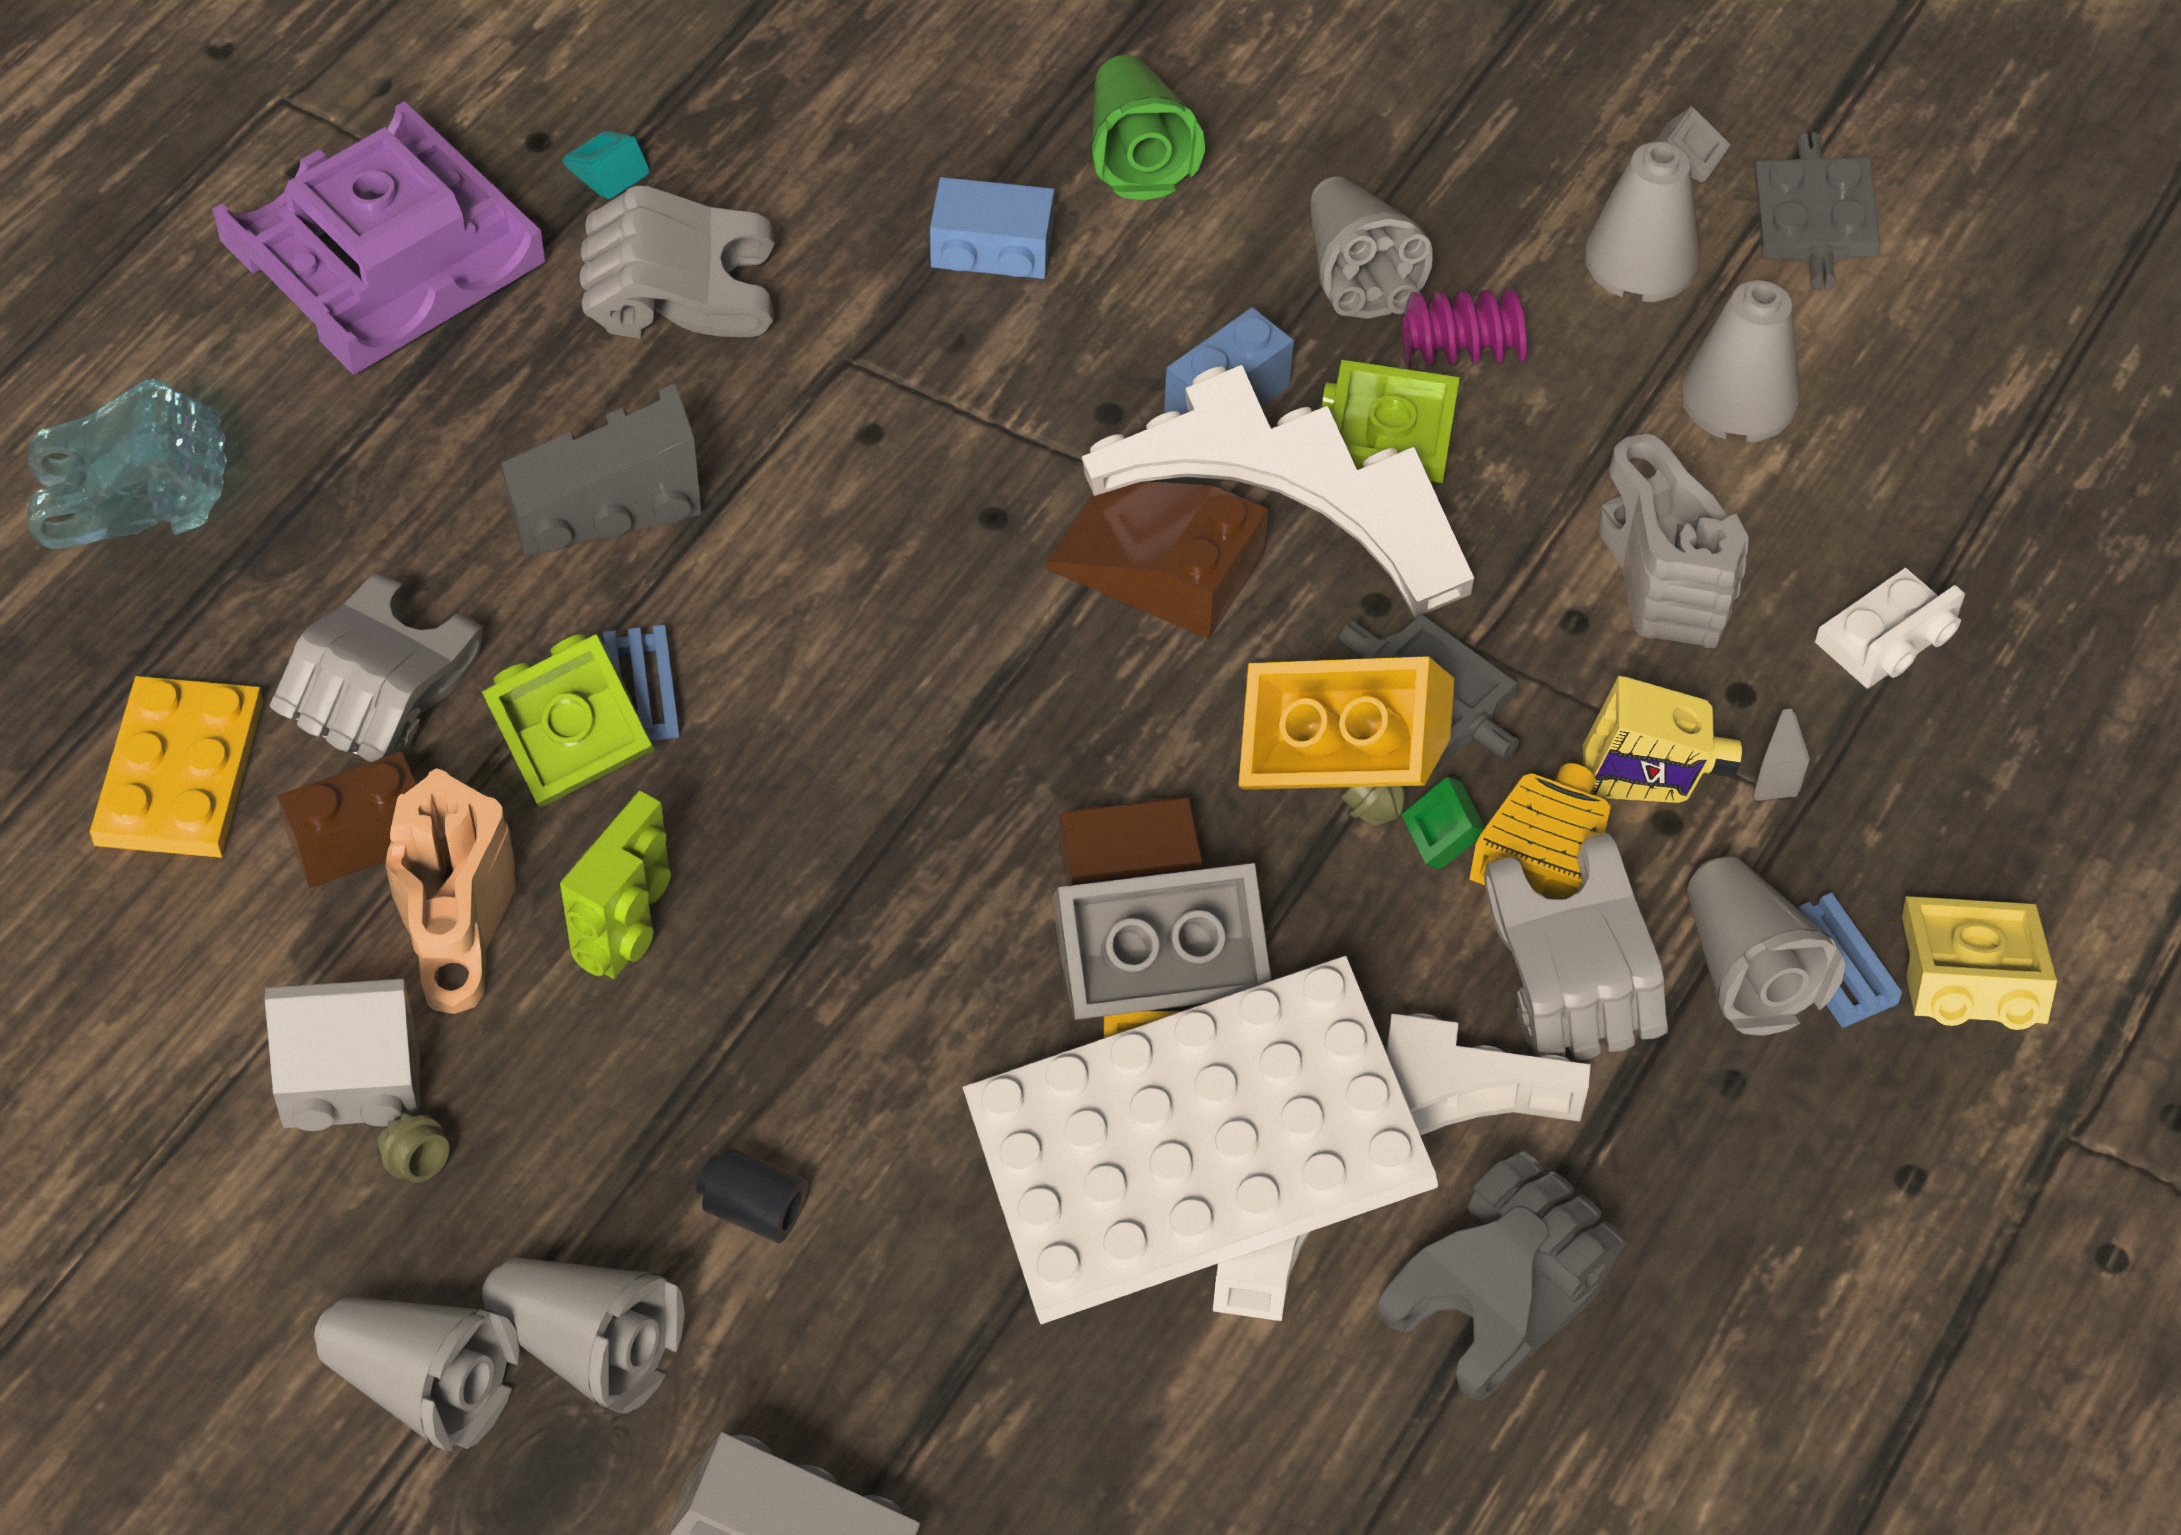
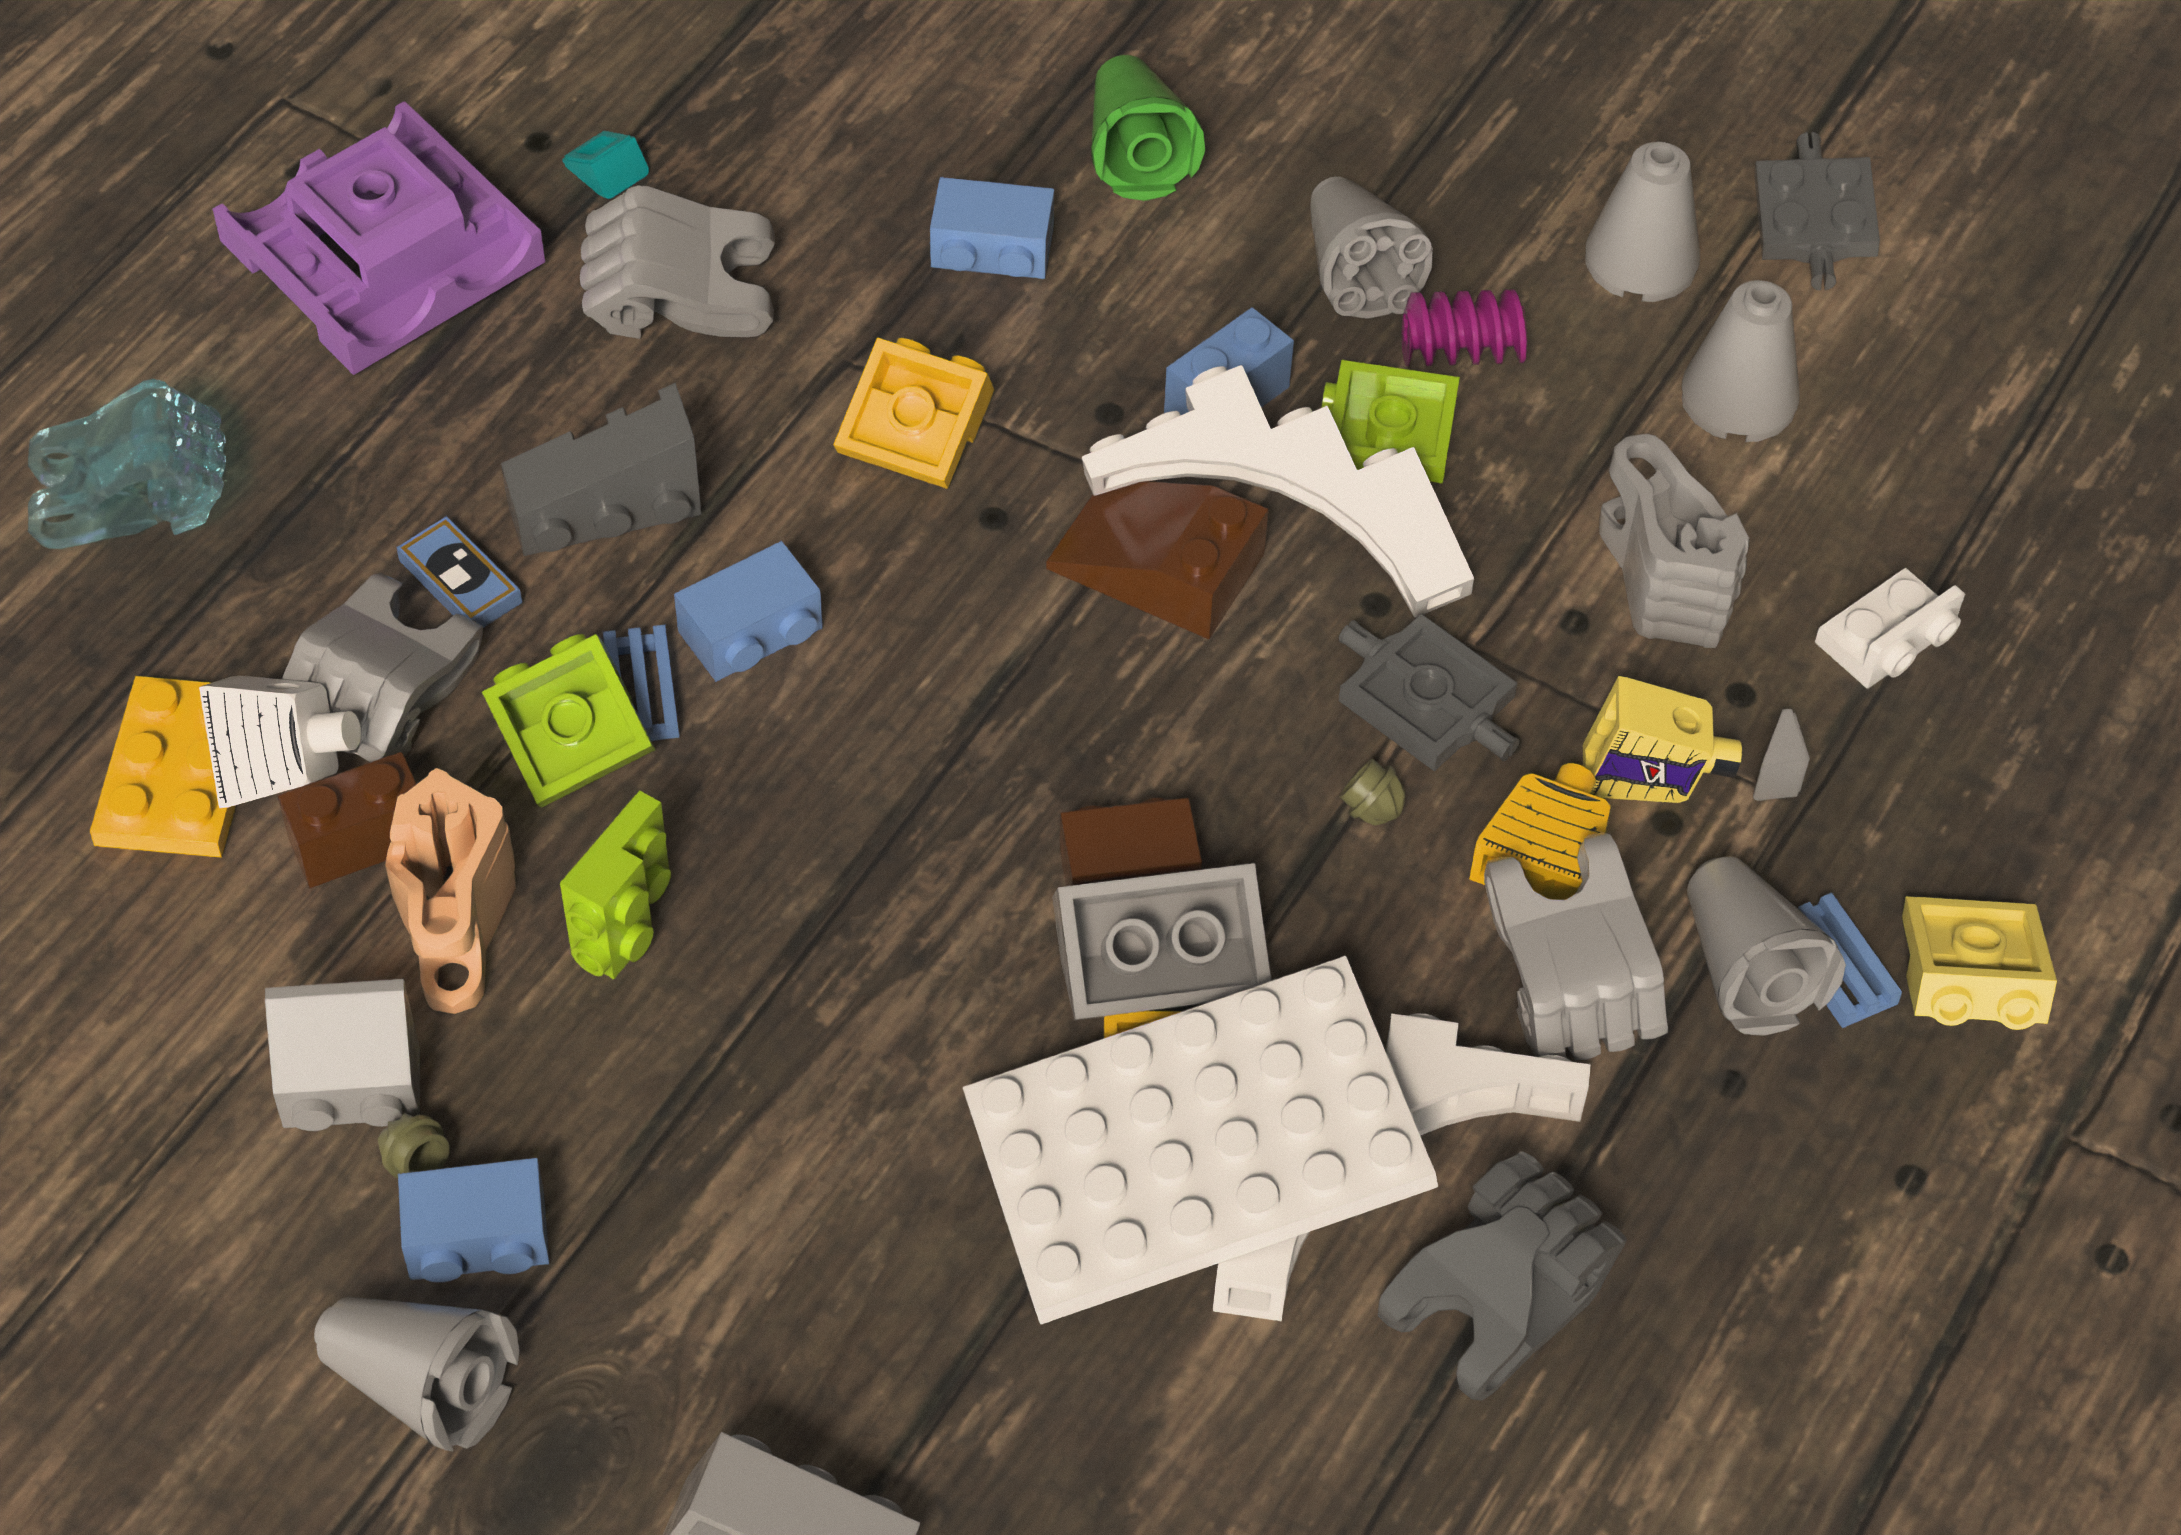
(272, 736): none -> white torso
(459, 573): none -> tile
(473, 1220): none -> medium blue brick
(591, 1324): light grey cone -> none
(748, 611): none -> medium blue brick
(752, 1194): black brick -> none
(914, 411): none -> yellow plate
(1344, 723): yellow slope -> none
(1443, 823): green plate -> none
(1698, 141): light grey slope -> none

